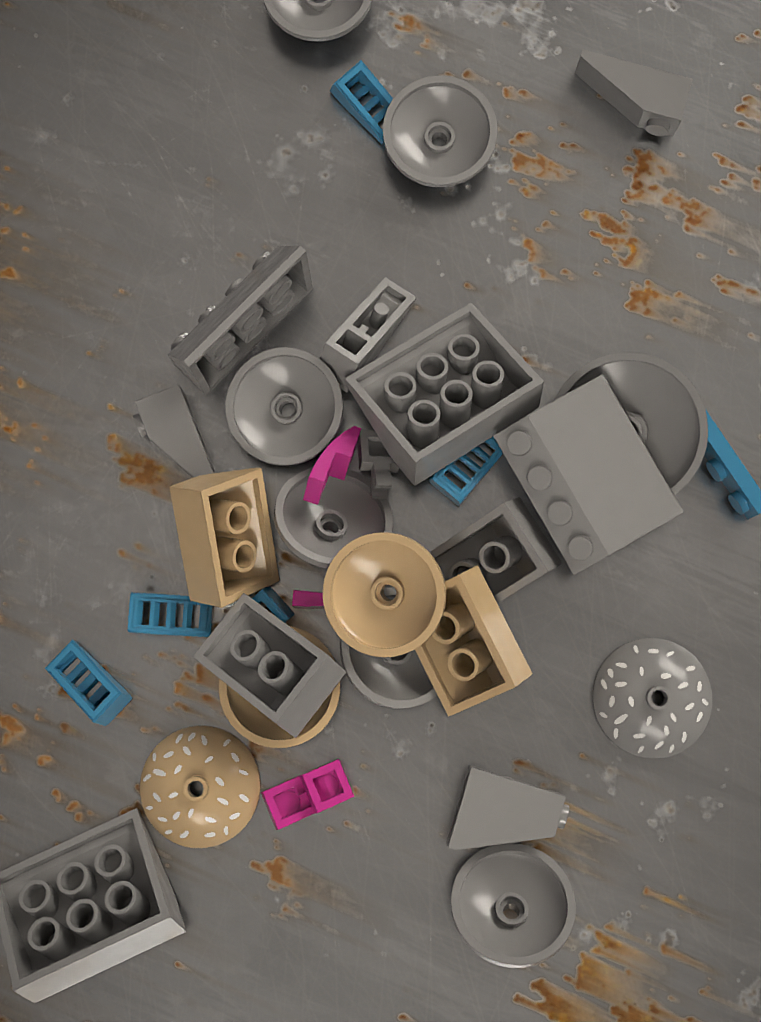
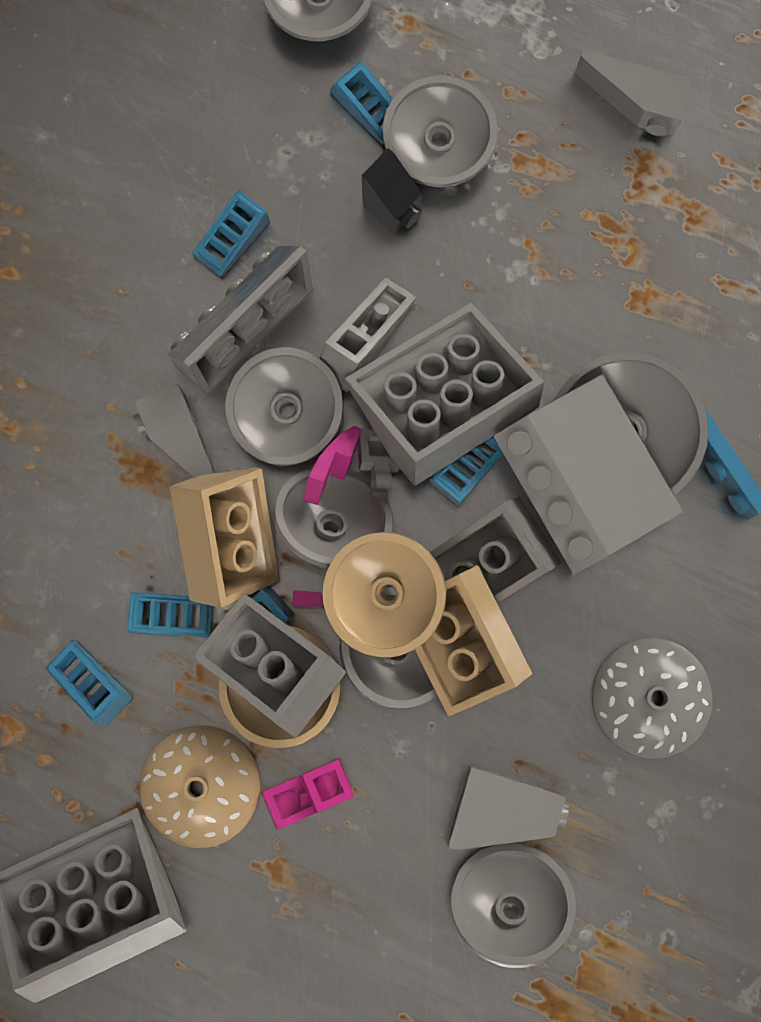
(241, 242): none -> dark azure slope
(391, 192): none -> black slope

